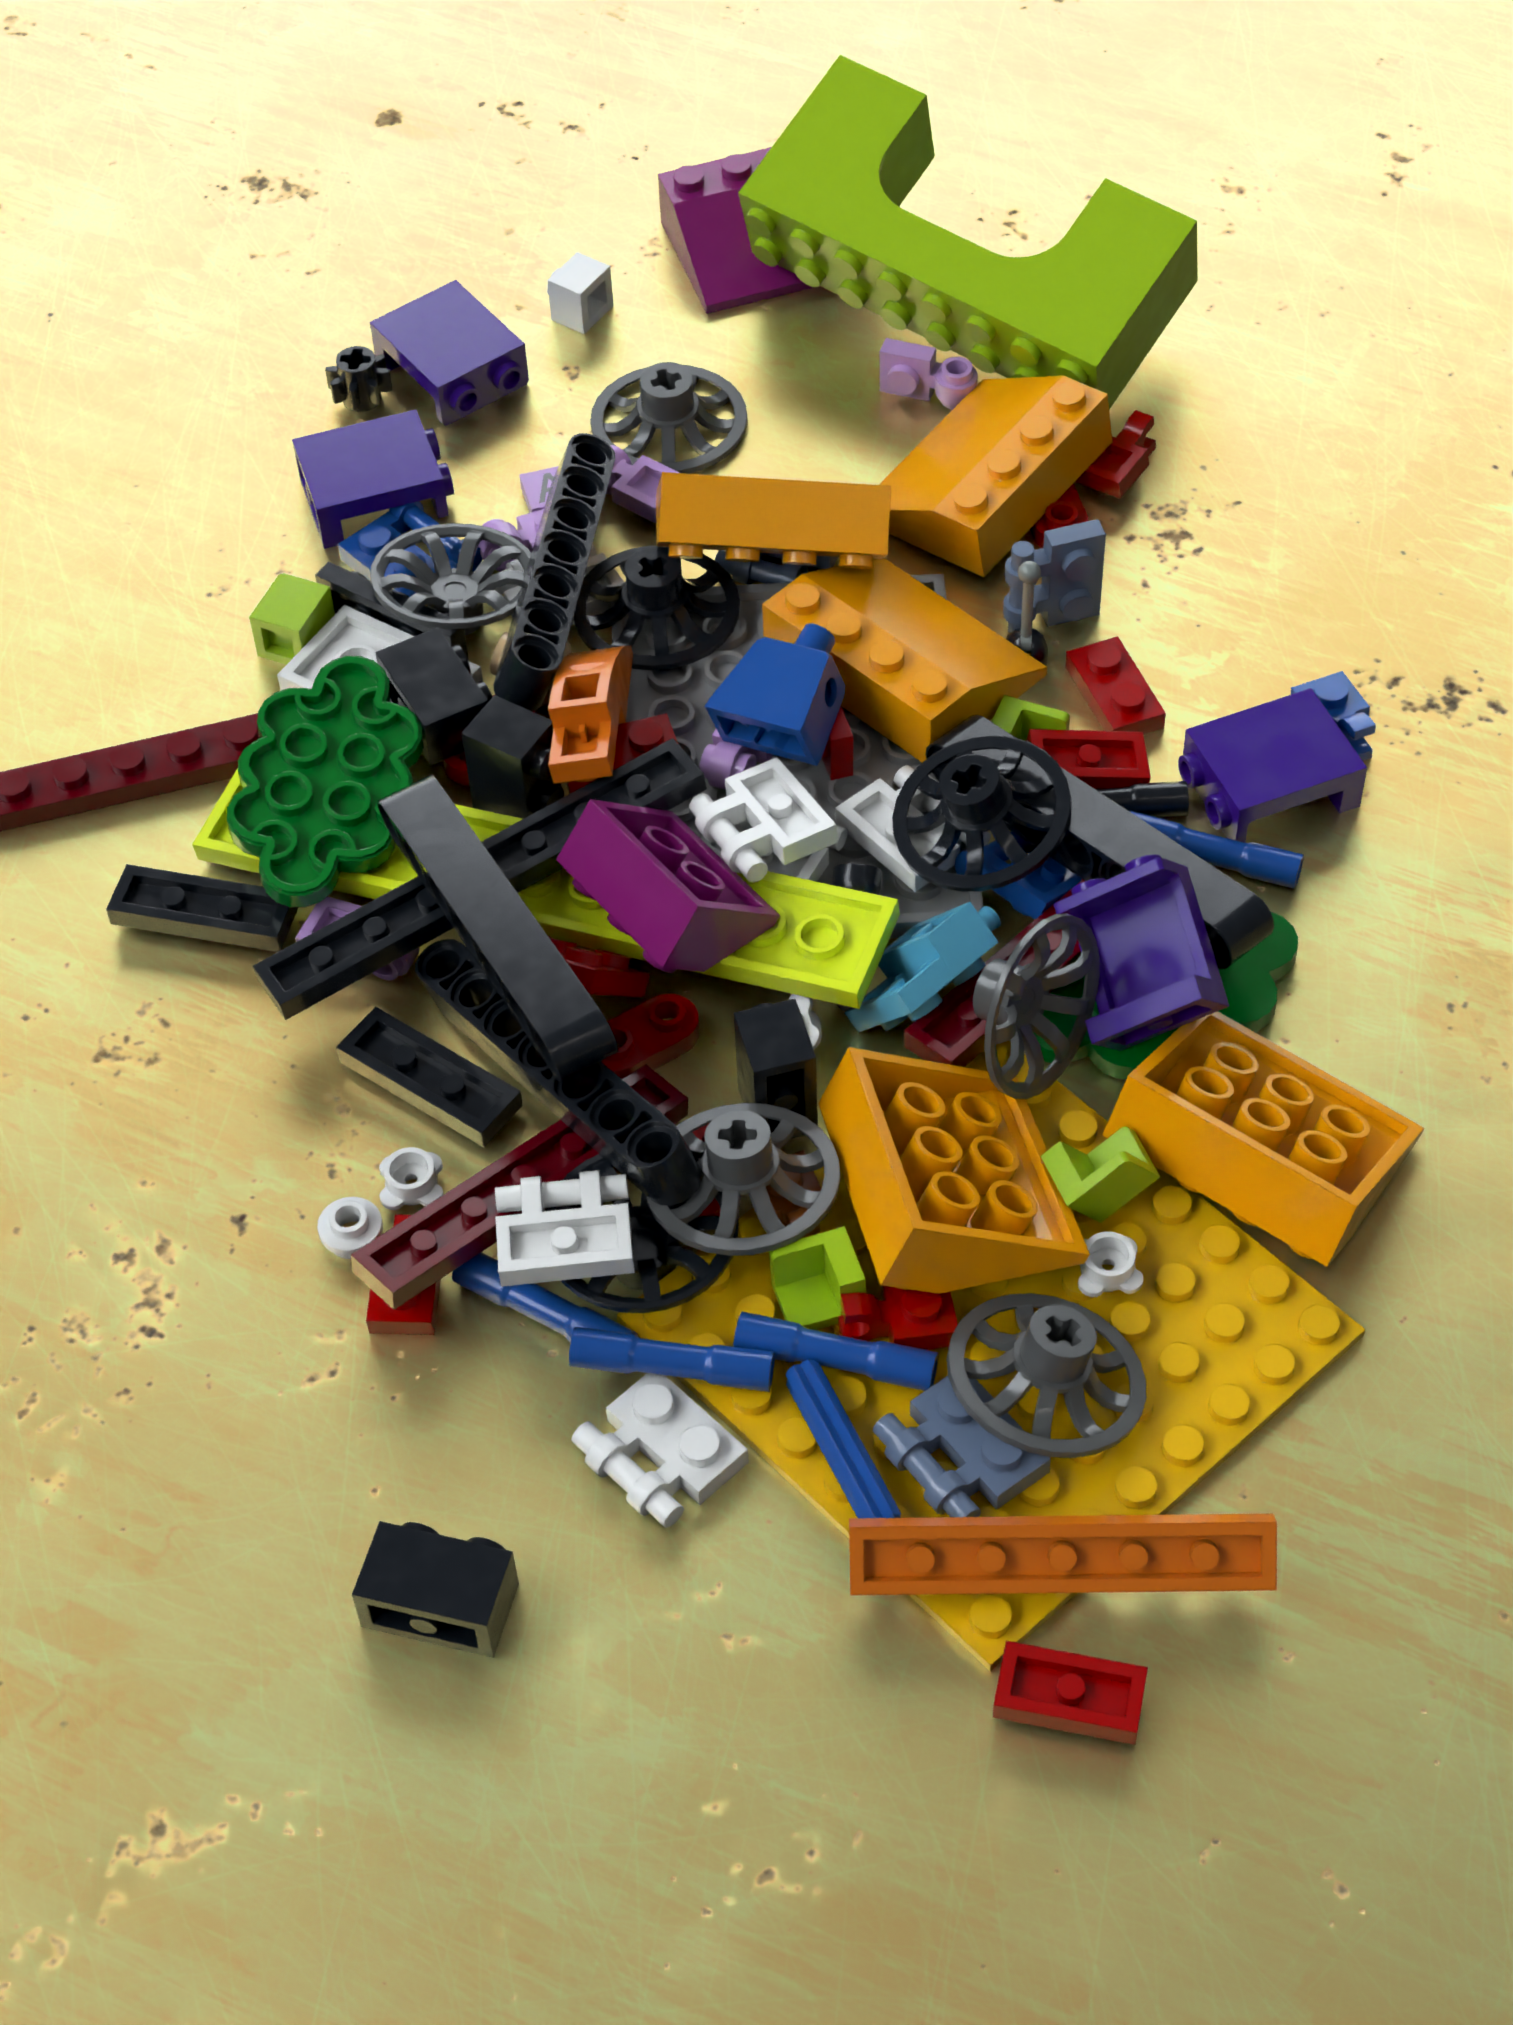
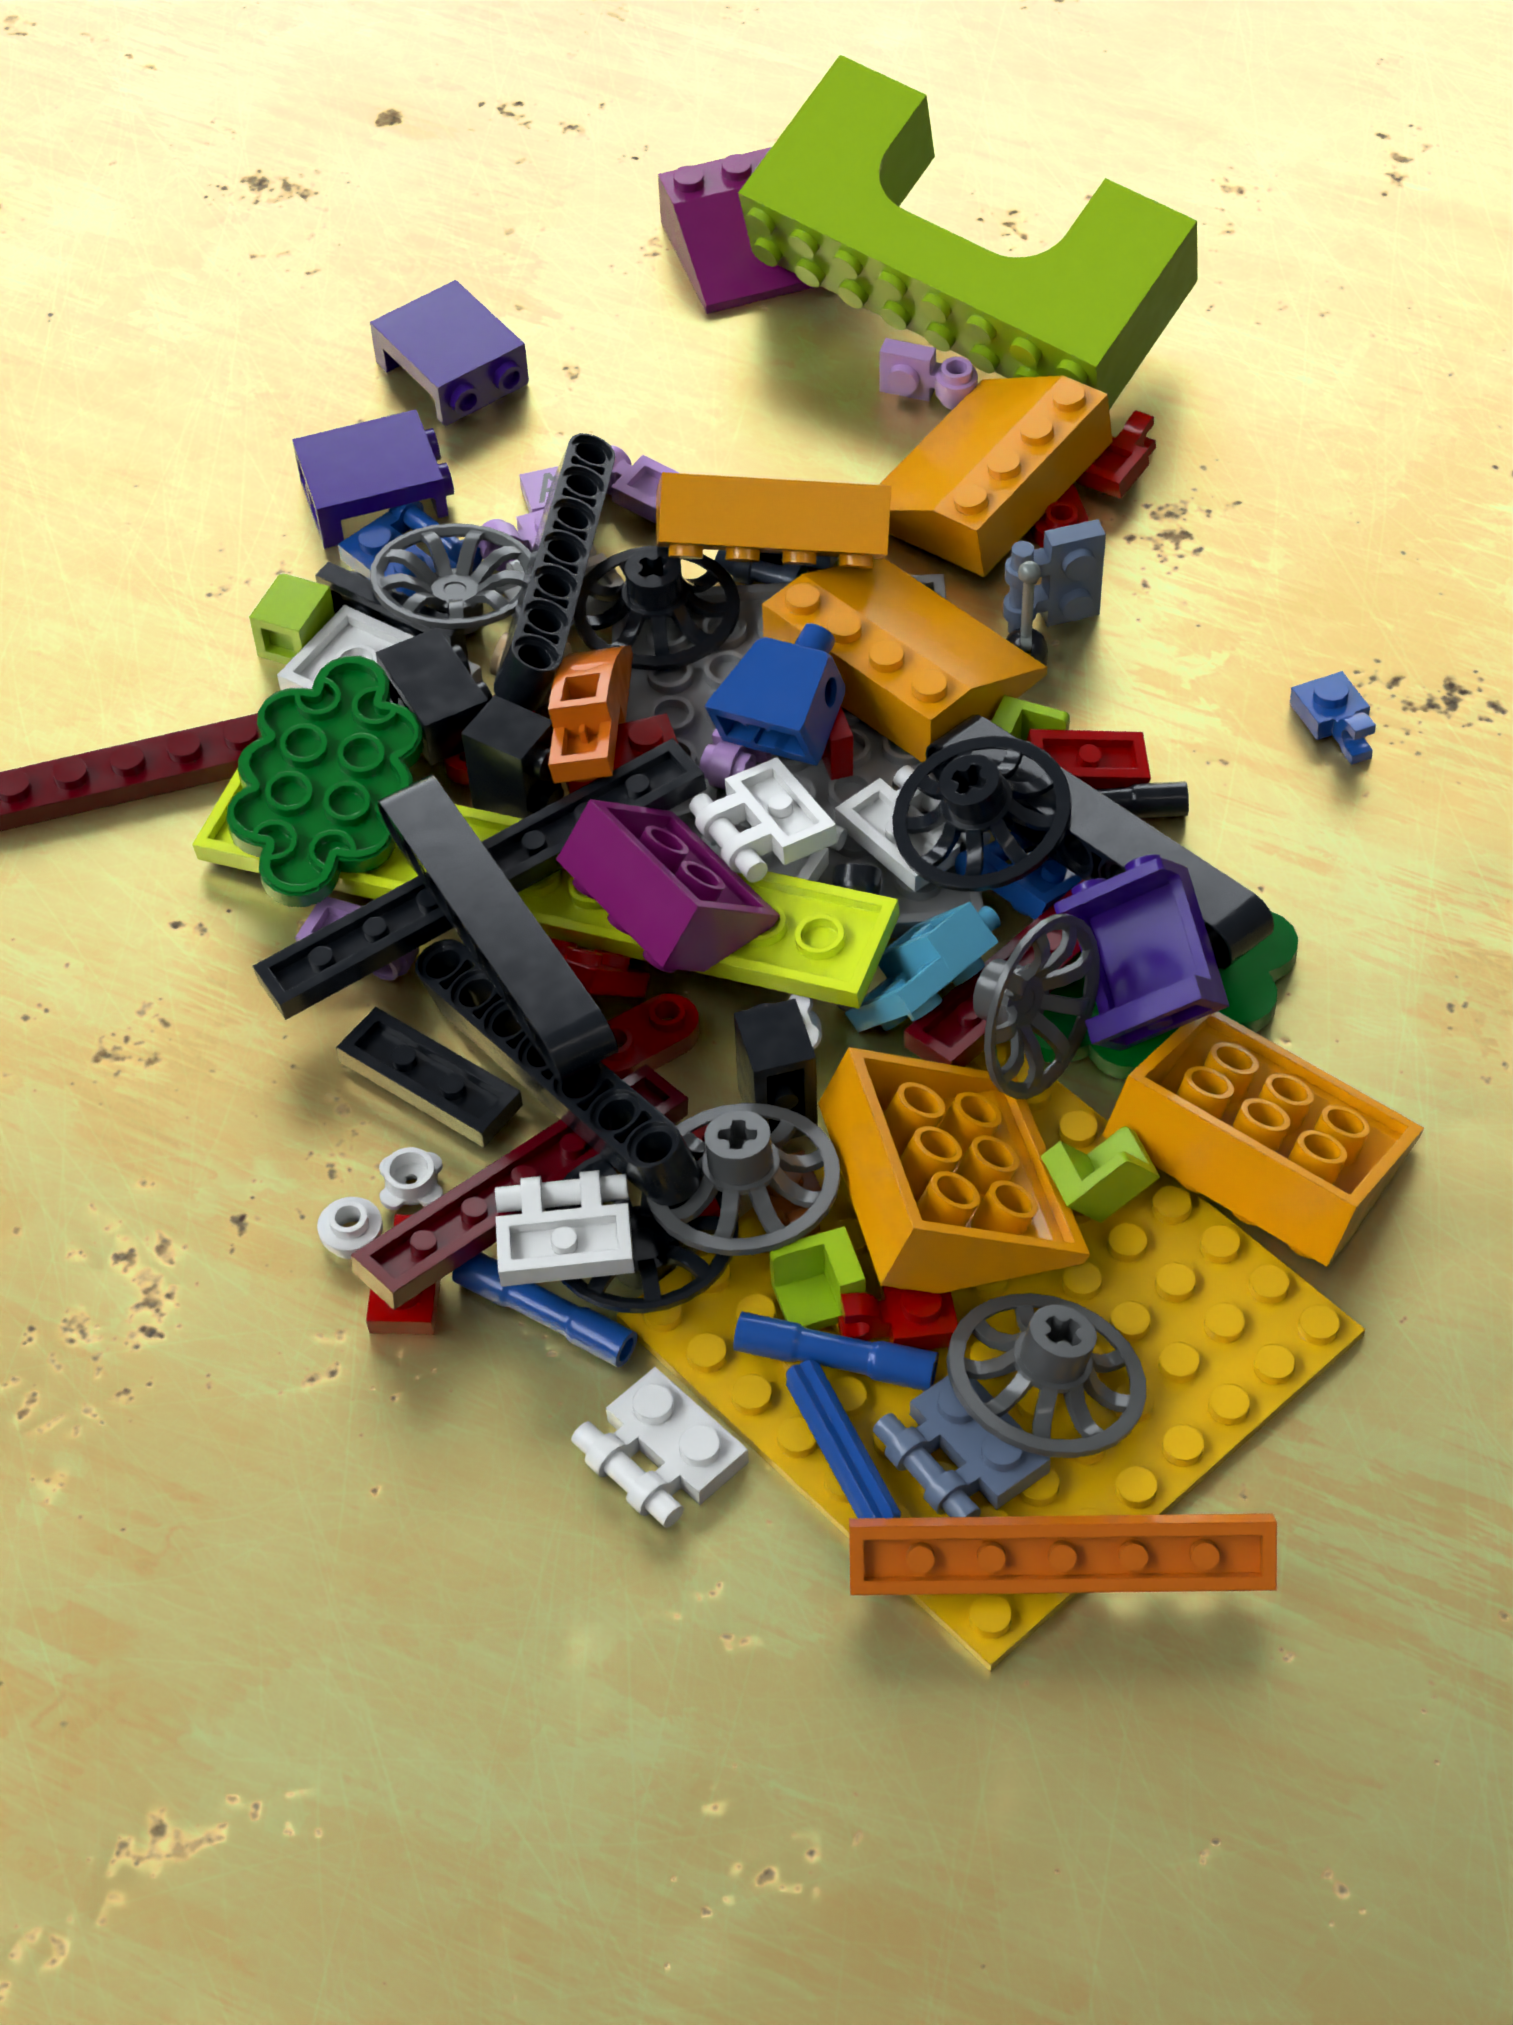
(199, 908): black plate -> none
(358, 378): black gear -> none
(436, 1587): black brick -> none
(580, 292): white plate -> none
(671, 403): dark grey wheel -> none
(714, 1364): blue piece -> none
(1070, 1692): red plate -> none
(1113, 1250): white plate -> none
(1115, 687): red plate -> none
(1249, 859): blue piece -> none
(1270, 762): dark purple panel -> none

